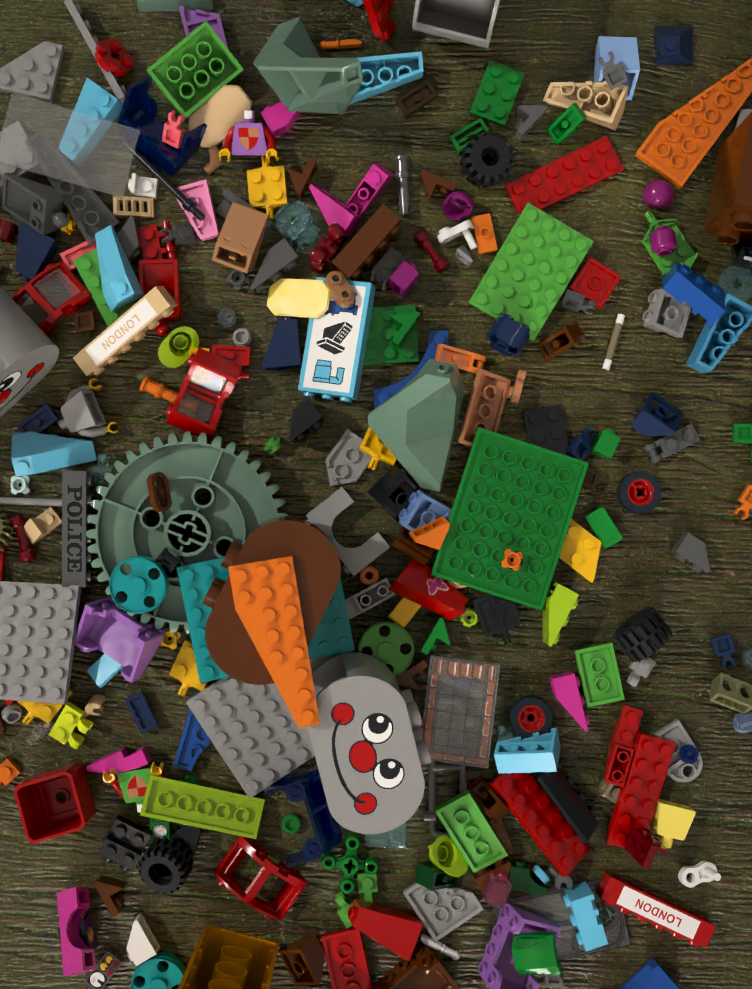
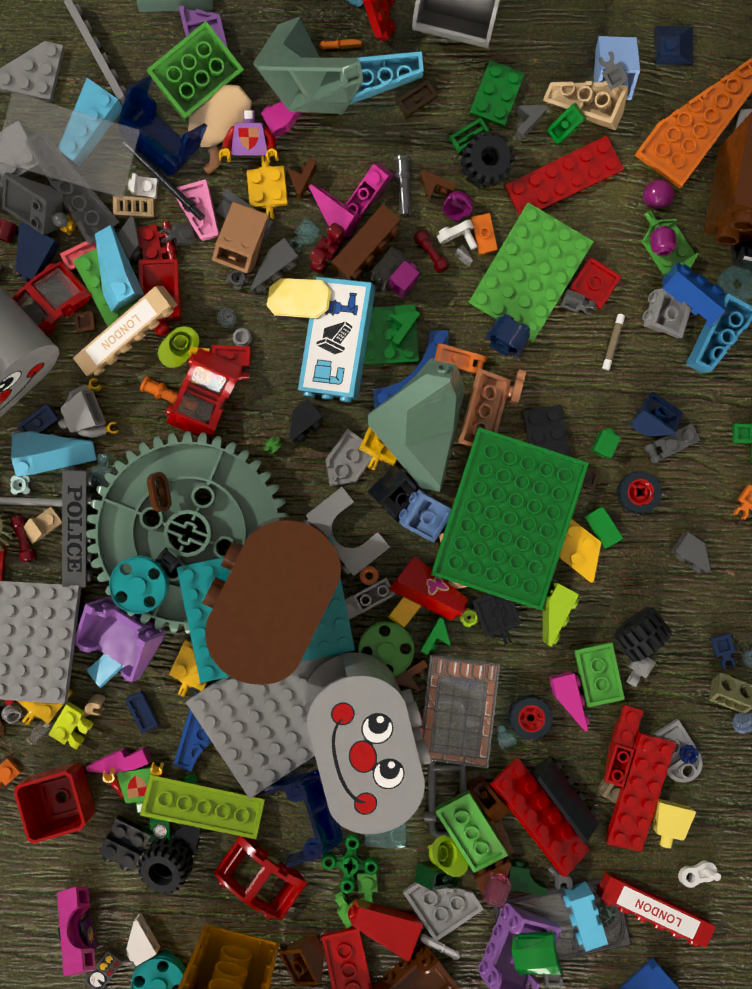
(107, 889): reddish brown slope -> none
(122, 61): red plate -> none
(172, 132): coral plate -> none
(173, 642): yellow plate -> none
(271, 613): orange wing -> none
(284, 347): dark blue slope -> none
(291, 823): green tile -> none
(293, 229): clear light blue plate -> none
(339, 288): medium nougat plate -> none
(409, 547): reddish brown plate -> none
(432, 533): orange slope -> none
(517, 559): orange plate -> none
(528, 754): medium azure wedge -> none
(540, 874): medium azure tile -> none
(561, 341): reddish brown slope -> none
(580, 446): dark blue plate -> none
(643, 846): dark red bracket -> none

